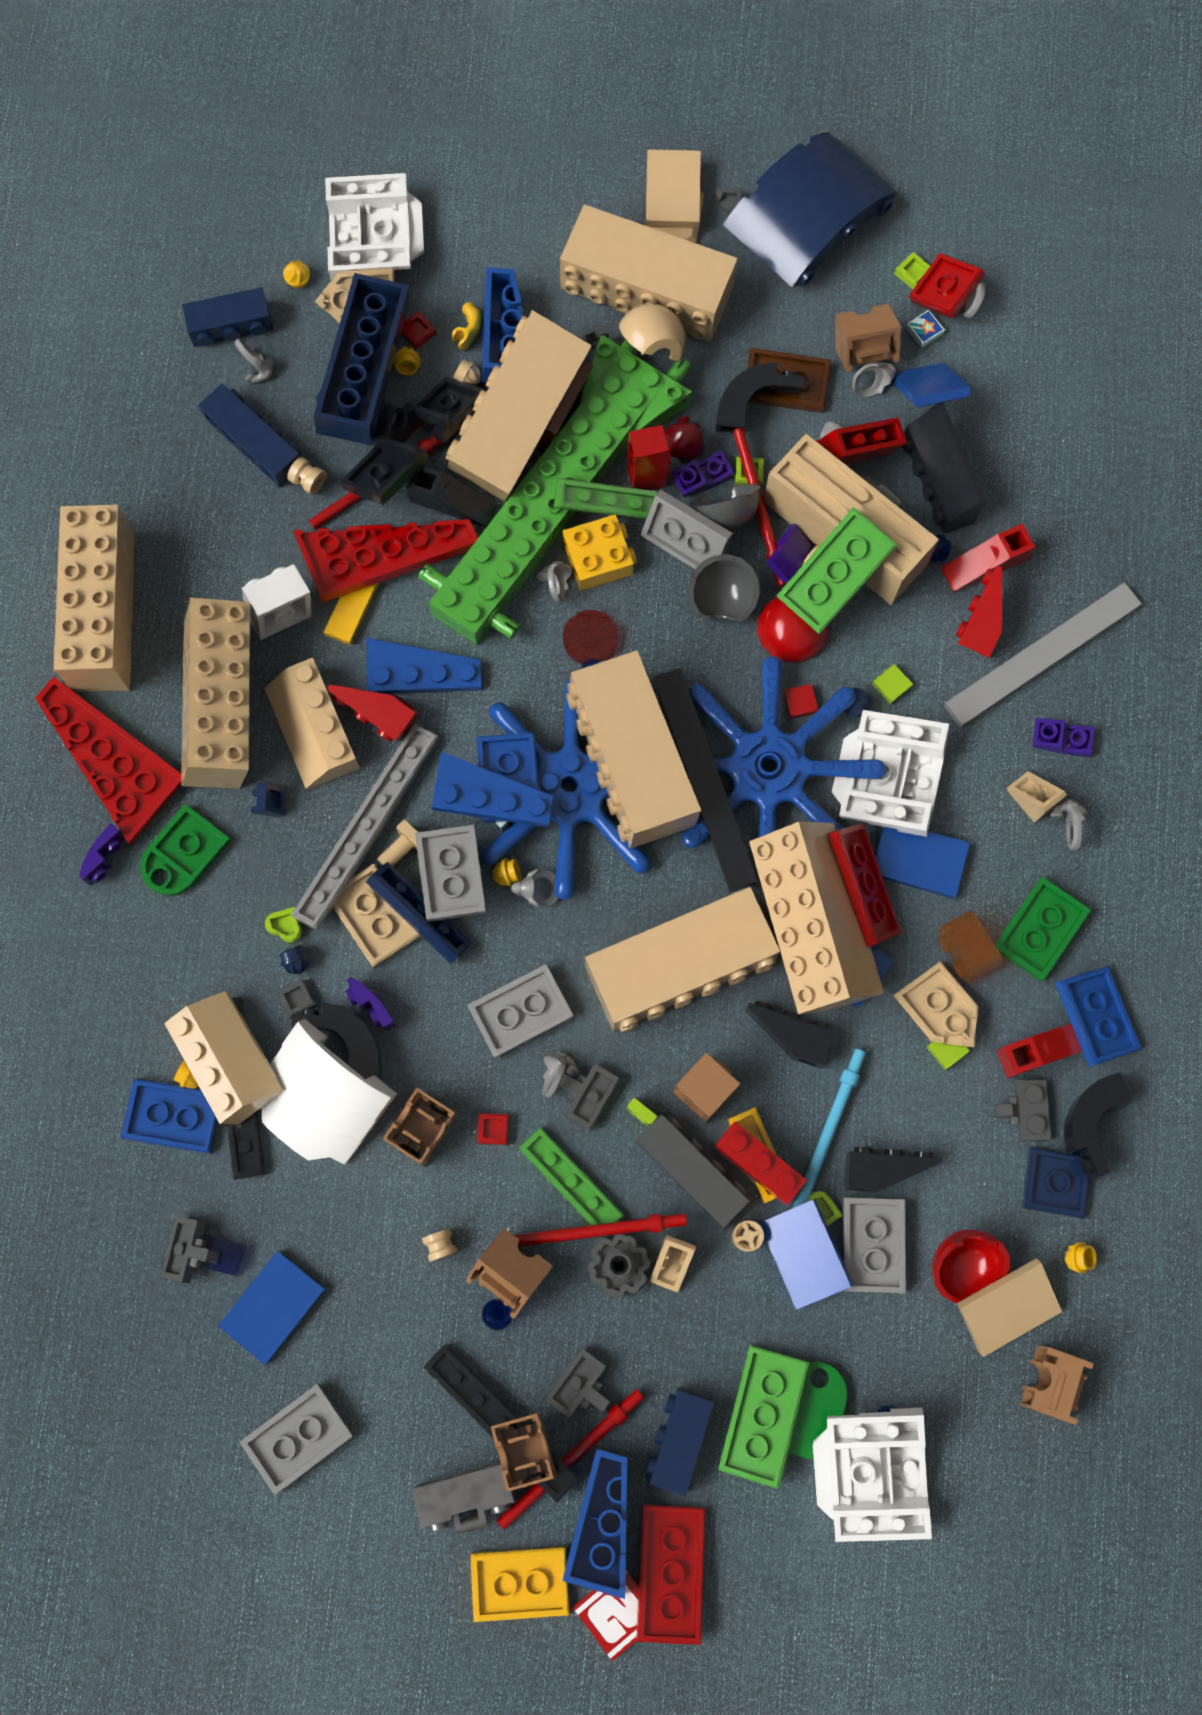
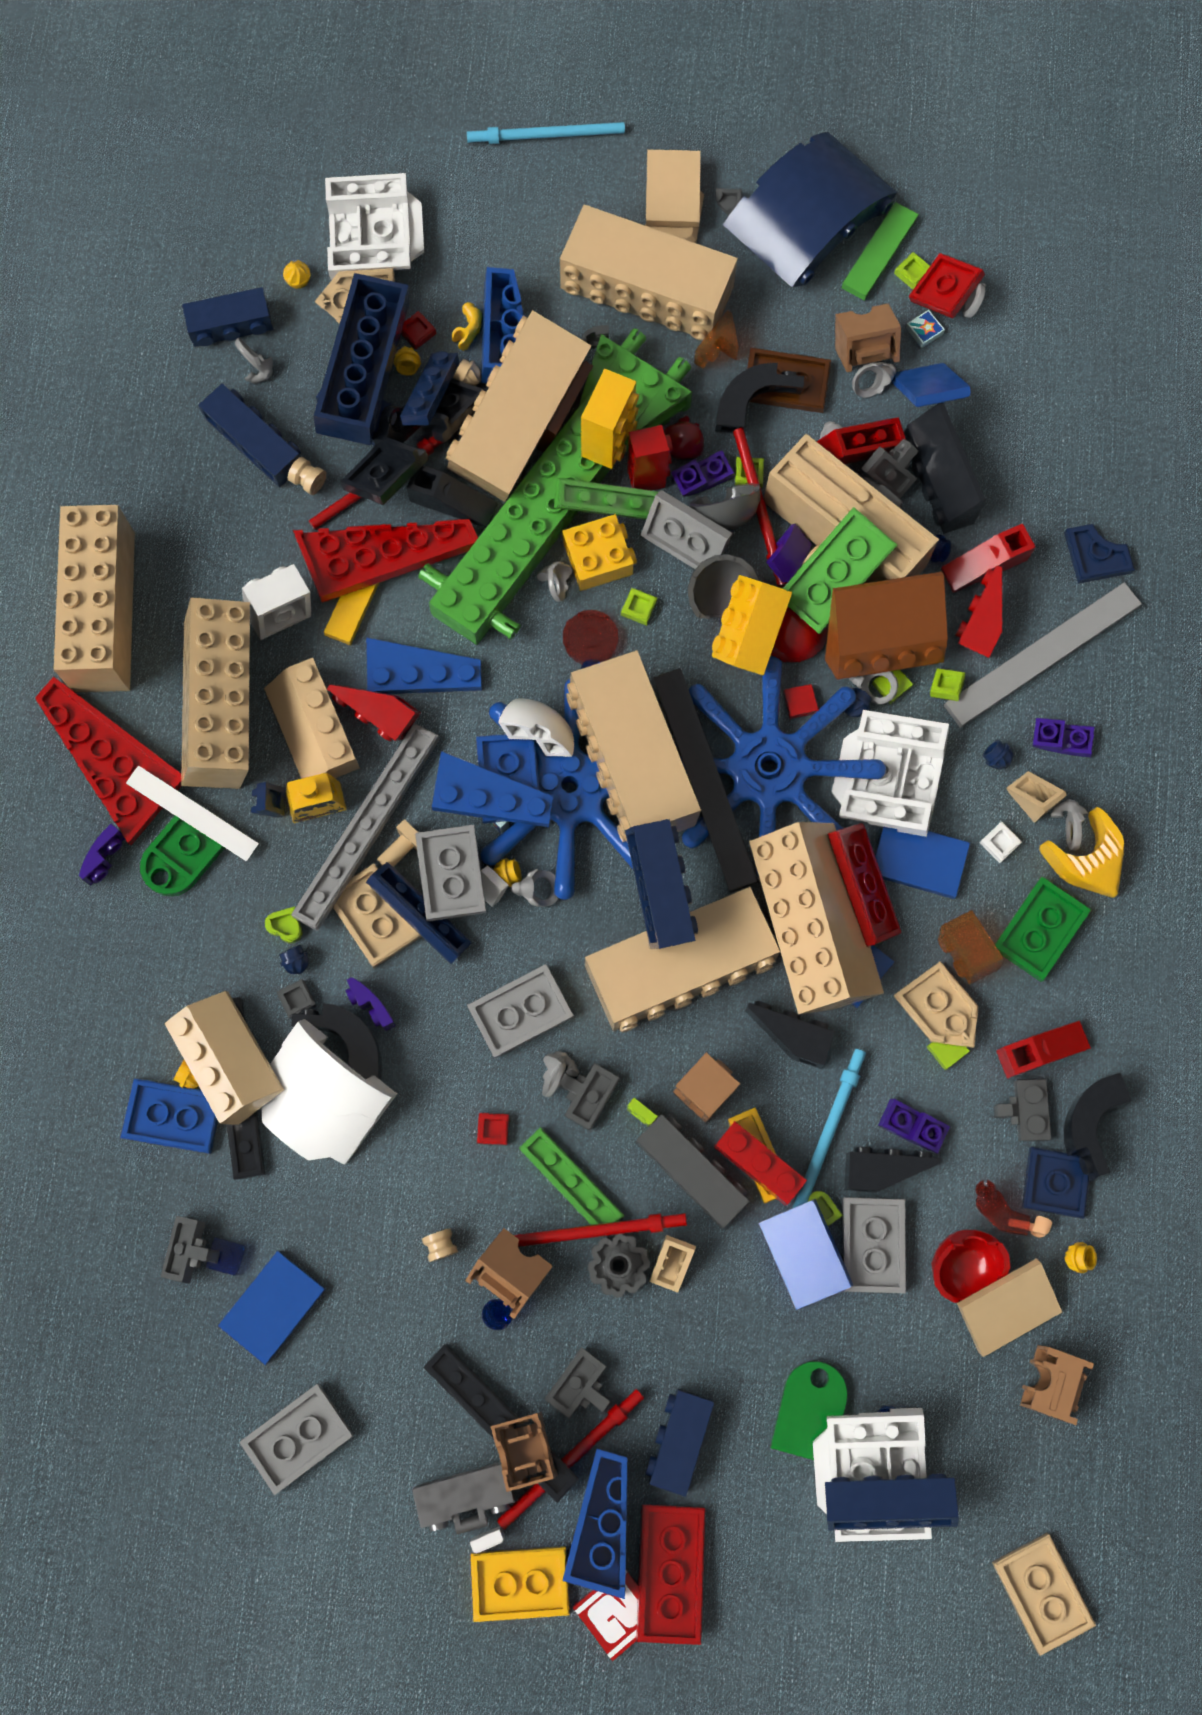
(192, 813): none -> white sticker
(314, 797): none -> yellow torso
(420, 1127): medium nougat piece -> none
(430, 389): none -> dark blue plate
(487, 1540): none -> white tile
(493, 886): none -> white tile
(494, 135): none -> medium azure bar
(538, 722): none -> white brick
(609, 419): none -> yellow brick
(639, 606): none -> lime tile
(654, 328): tan cylinder -> none
(660, 884): none -> dark blue brick
(720, 338): none -> clear orange slope
(750, 624): none -> yellow brick
(752, 1234): tan wheel -> none
(764, 1417): bright green tile -> none
(862, 683): none -> light grey piece
(879, 251): none -> bright green tile
(887, 626): none -> dark orange slope
(891, 1503): none -> dark blue brick
(892, 467): none -> dark grey hinge
(914, 1126): none -> dark purple slope
(947, 684): none -> lime tile
(998, 755): none -> dark blue plate
(998, 1213): none -> clear red arm
(1000, 842): none -> white tile
(1043, 1594): none -> tan tile
(1096, 557): none -> dark blue tile
(1098, 1016): blue tile -> none
(1100, 869): none -> yellow animal

